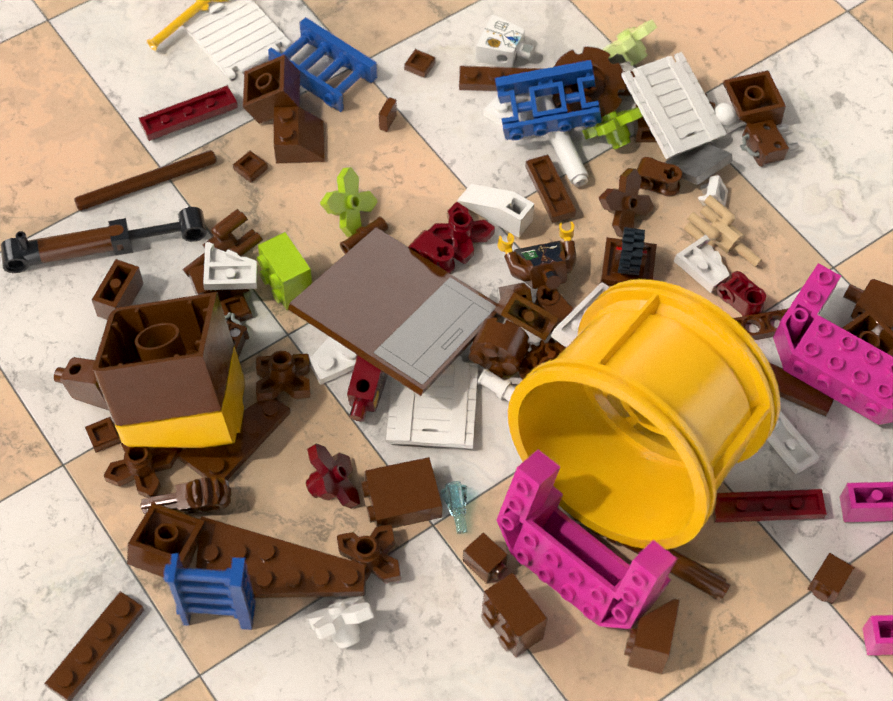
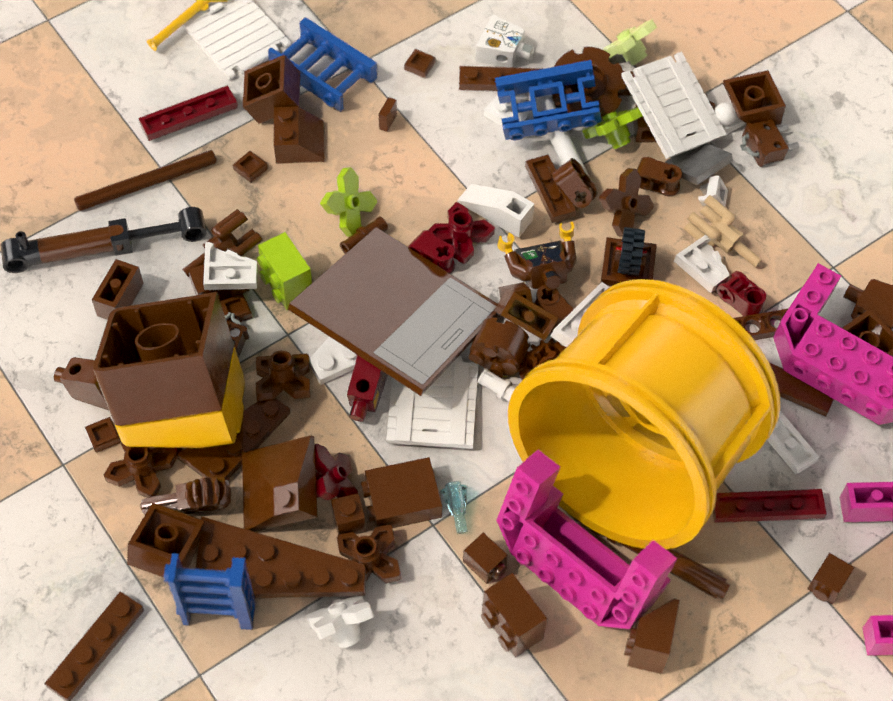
(279, 484): none -> reddish brown slope
(348, 514): none -> reddish brown brick
(574, 181): none -> reddish brown piece

